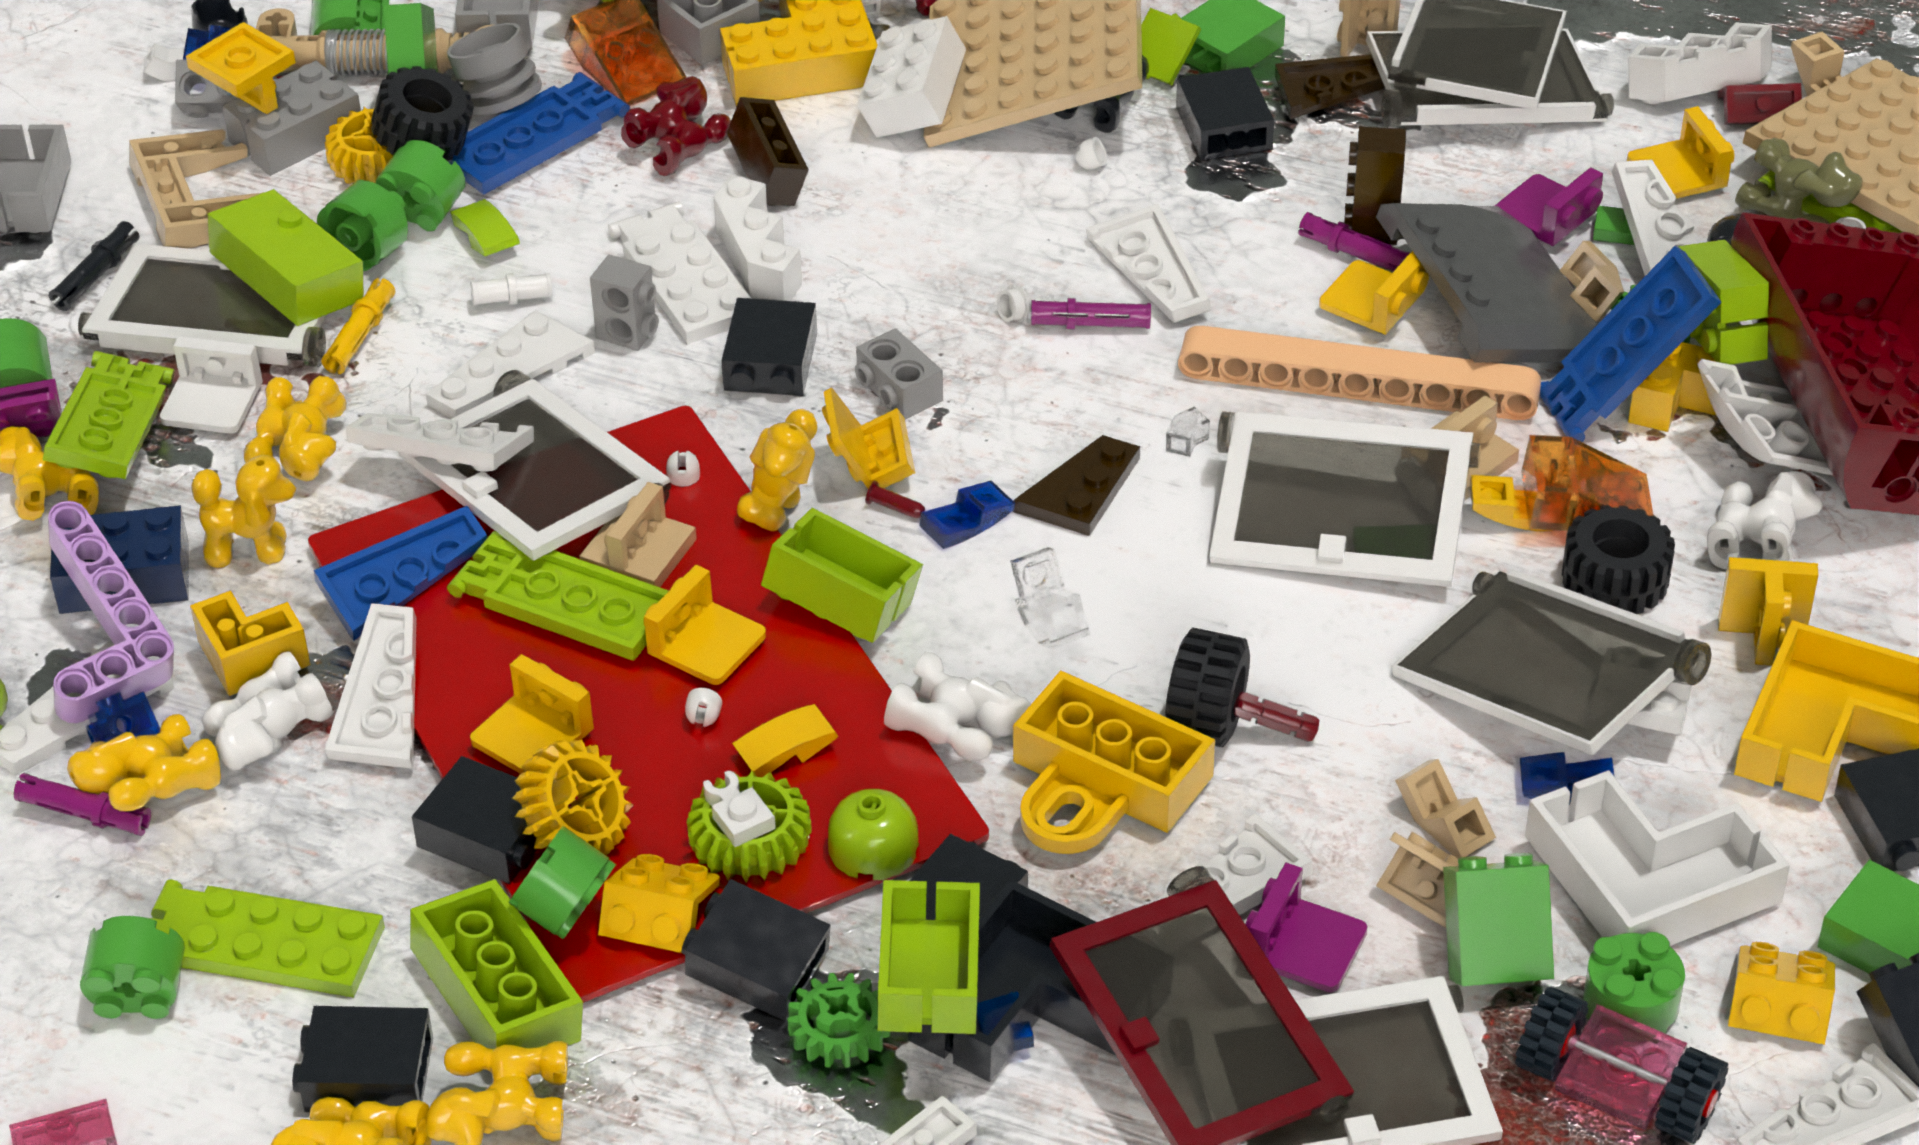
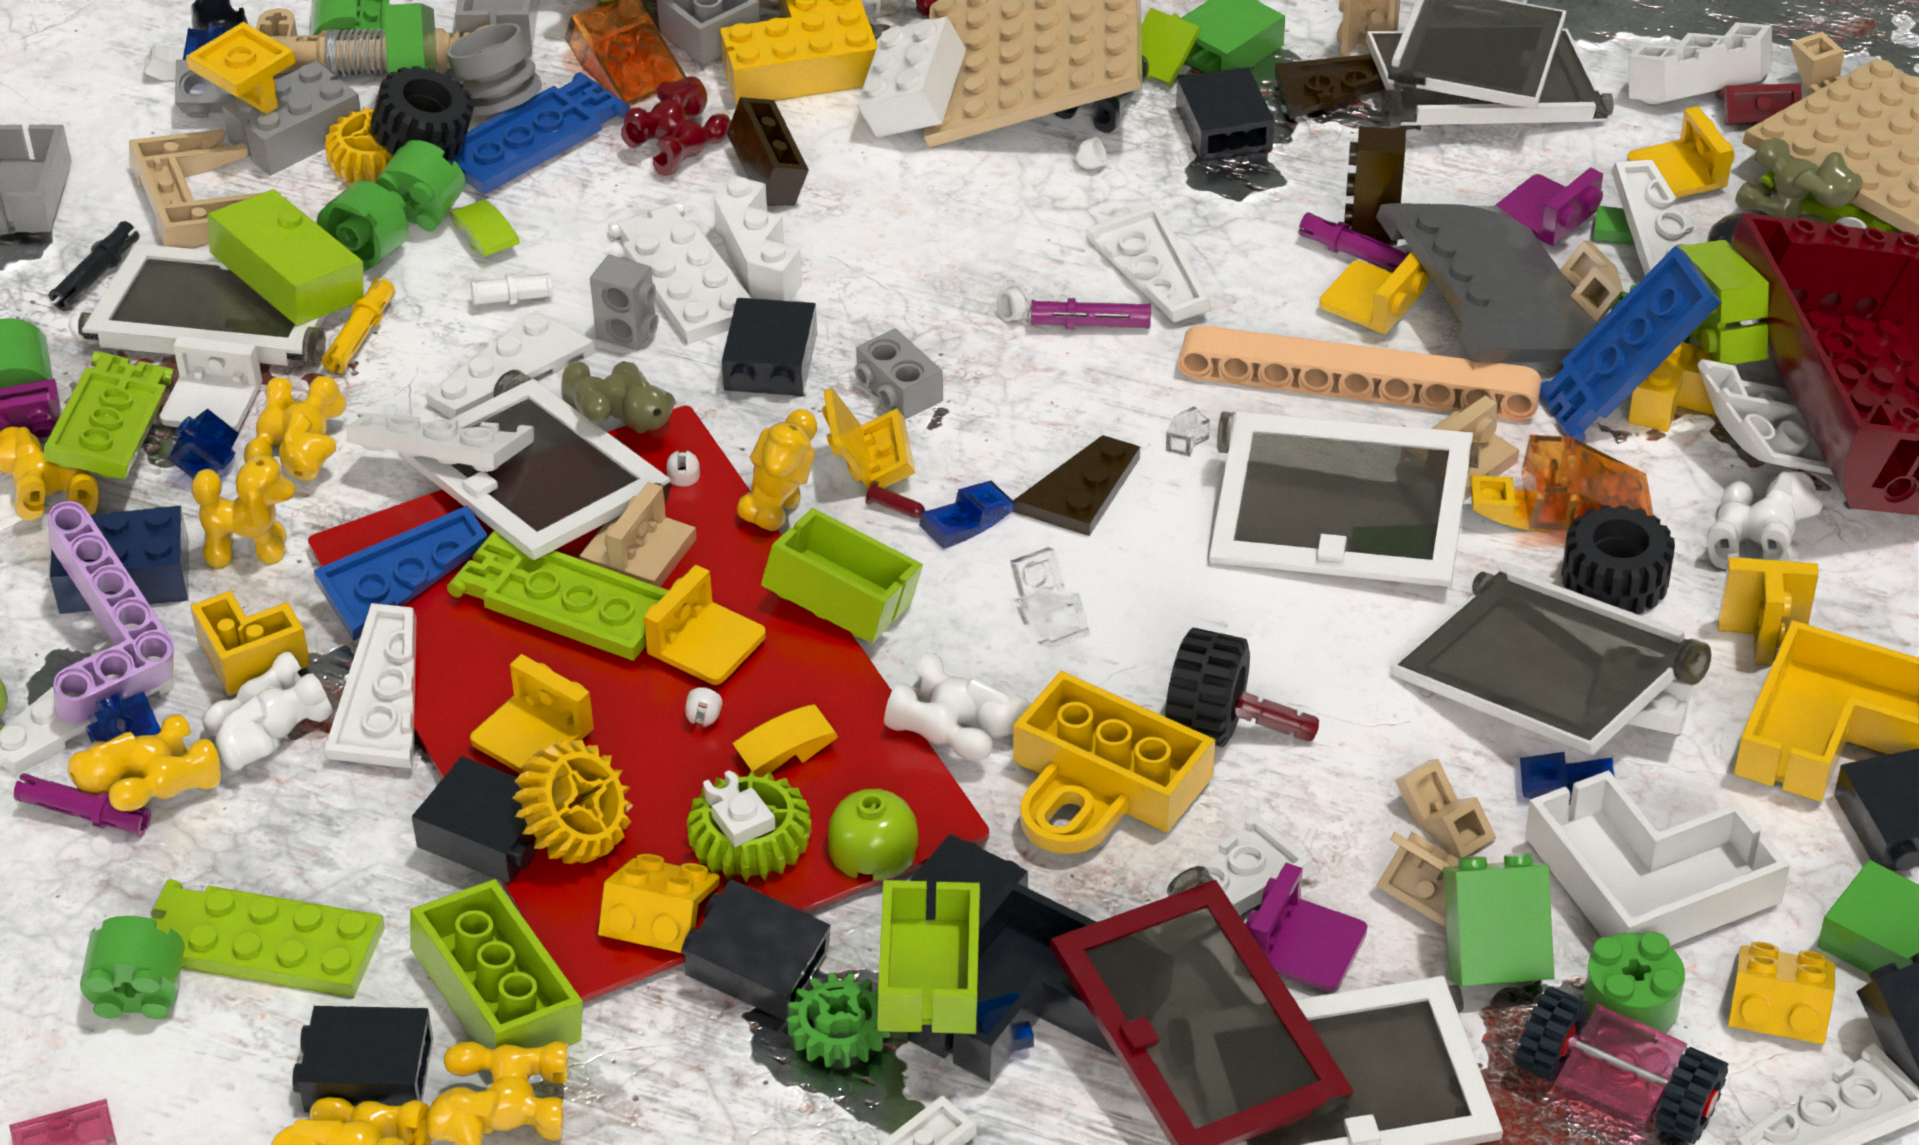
(209, 440): none -> clear blue brick
(562, 882): bright green brick -> none
(622, 395): none -> olive animal

